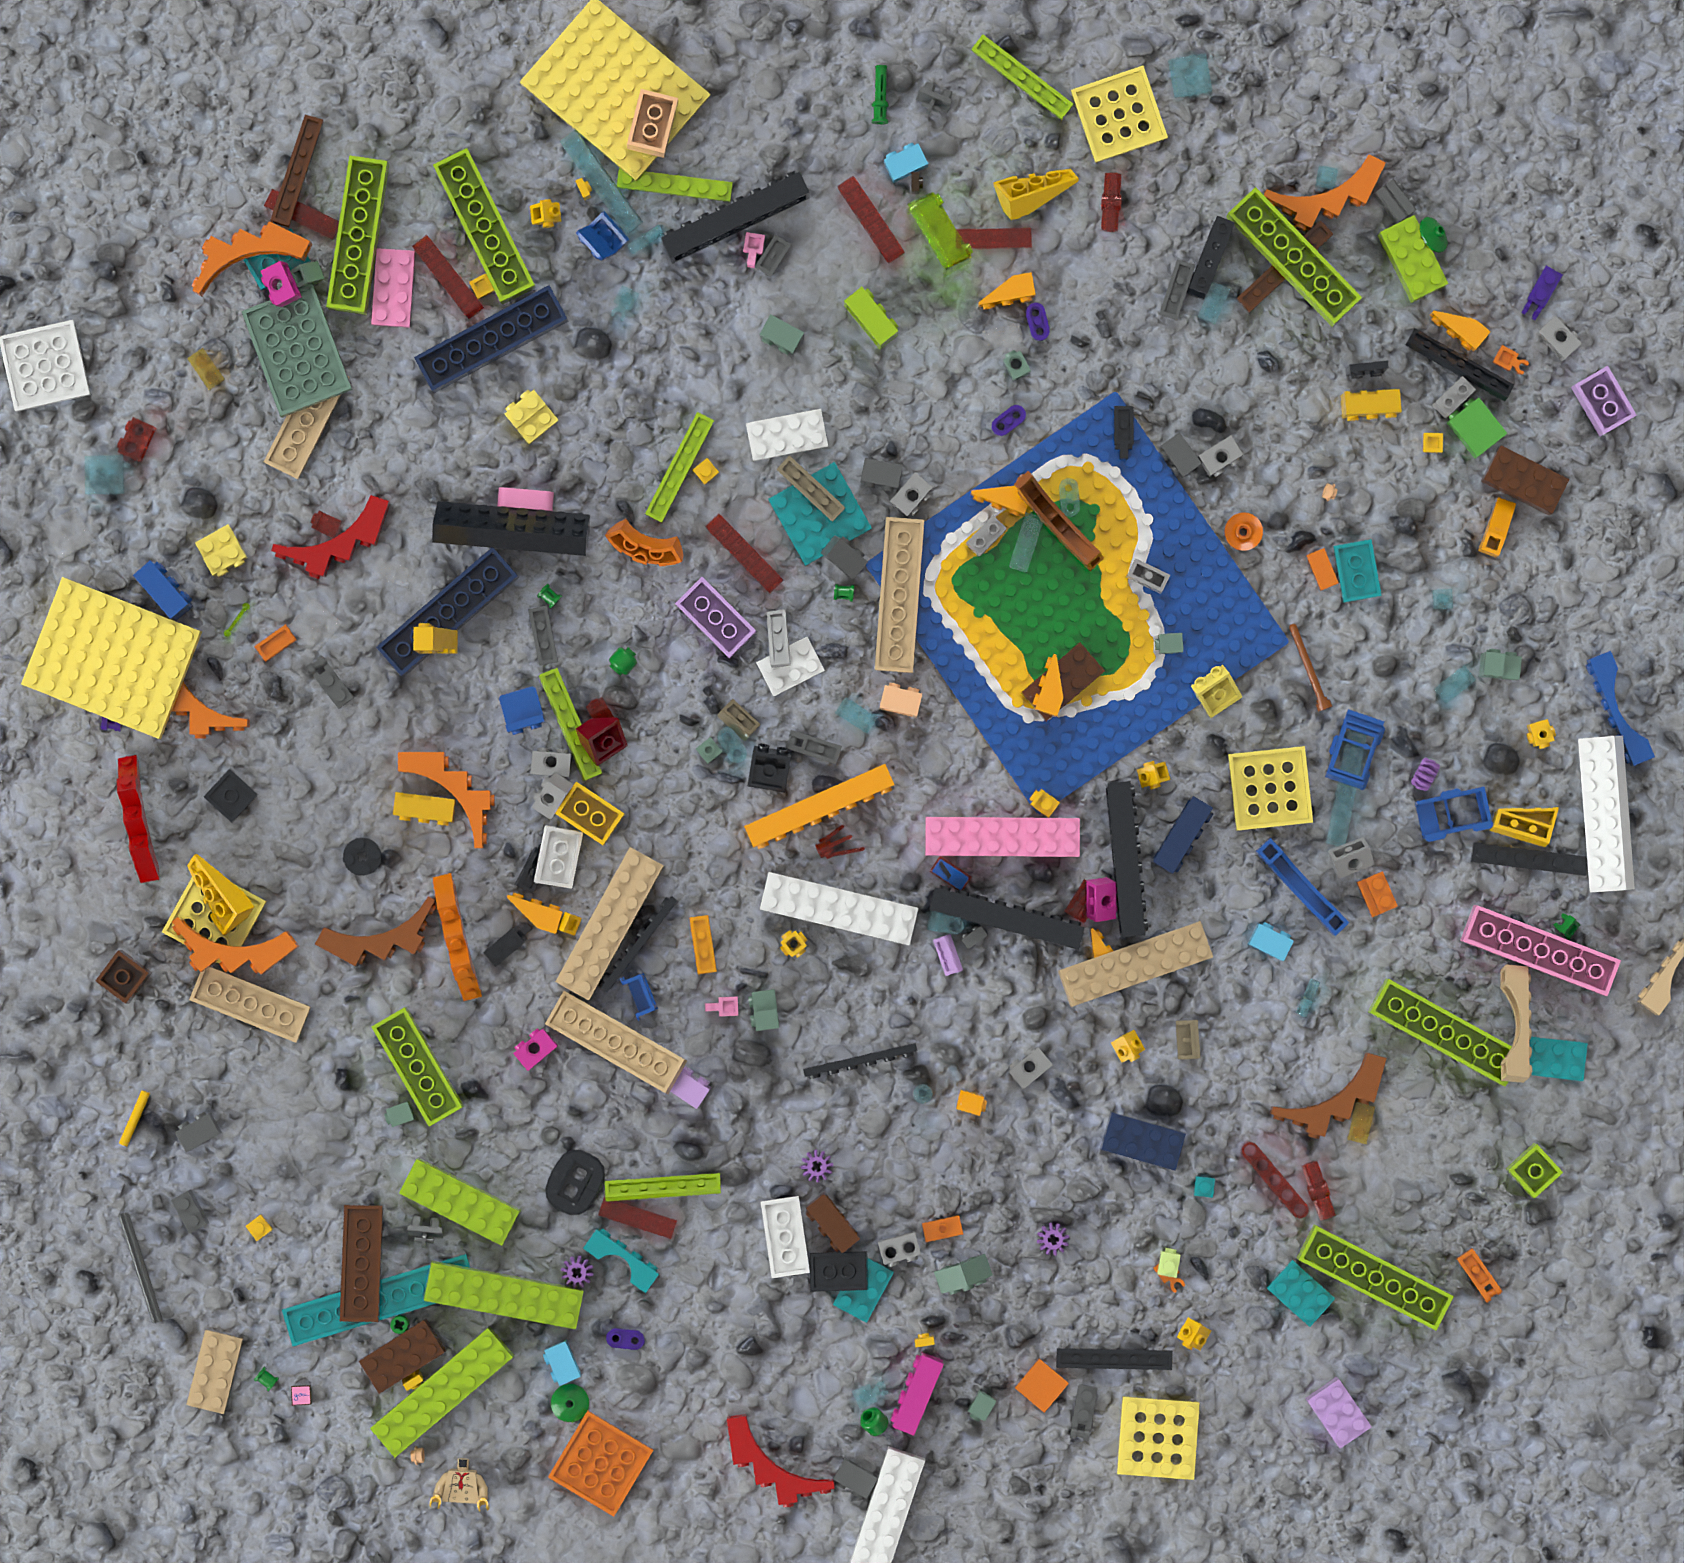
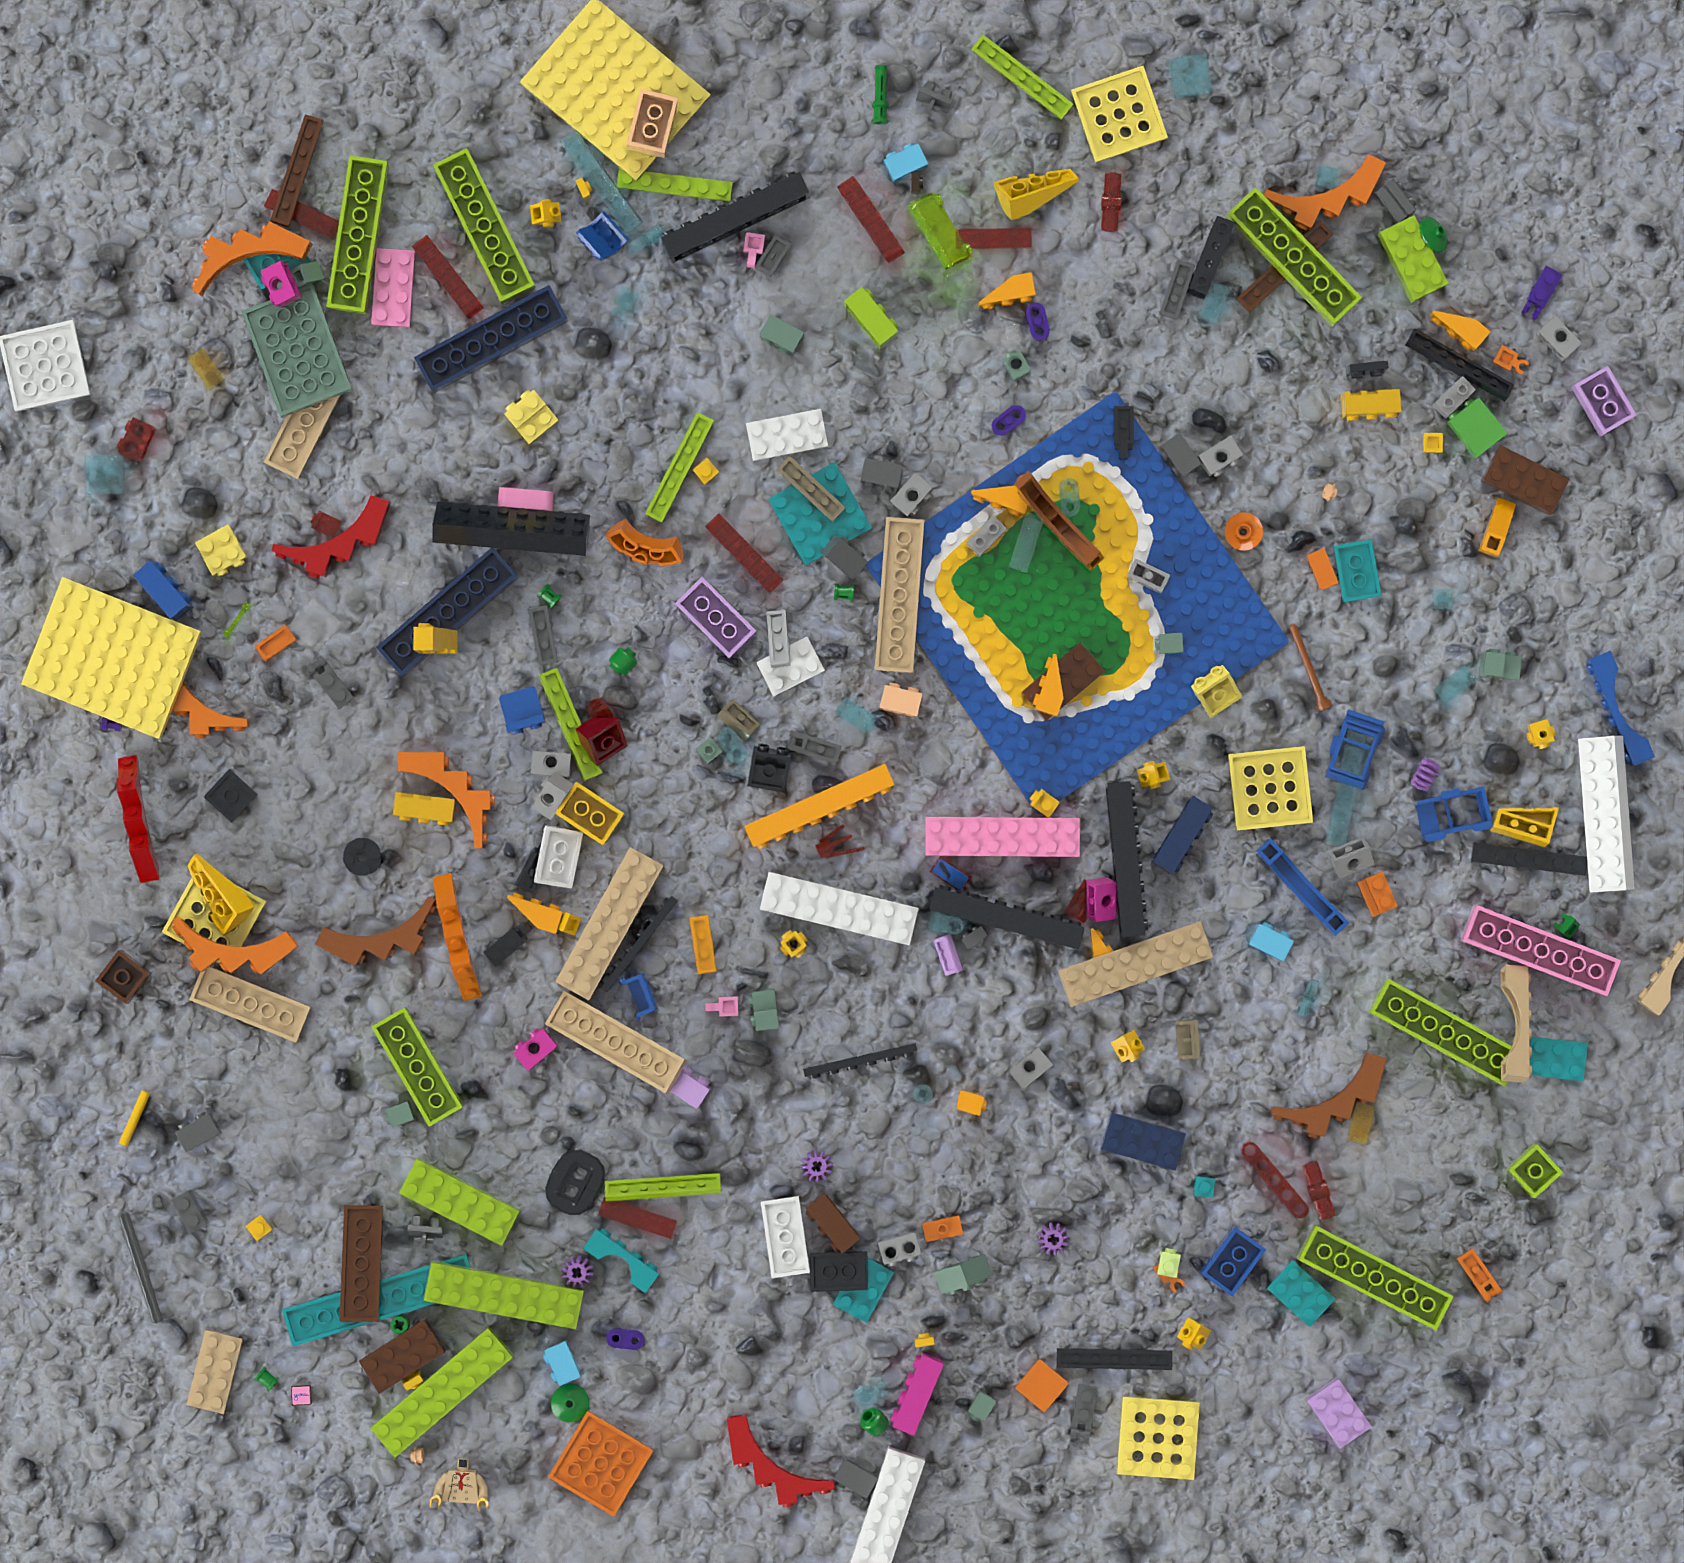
(481, 286): yellow plate -> none
(1232, 1260): none -> blue brick

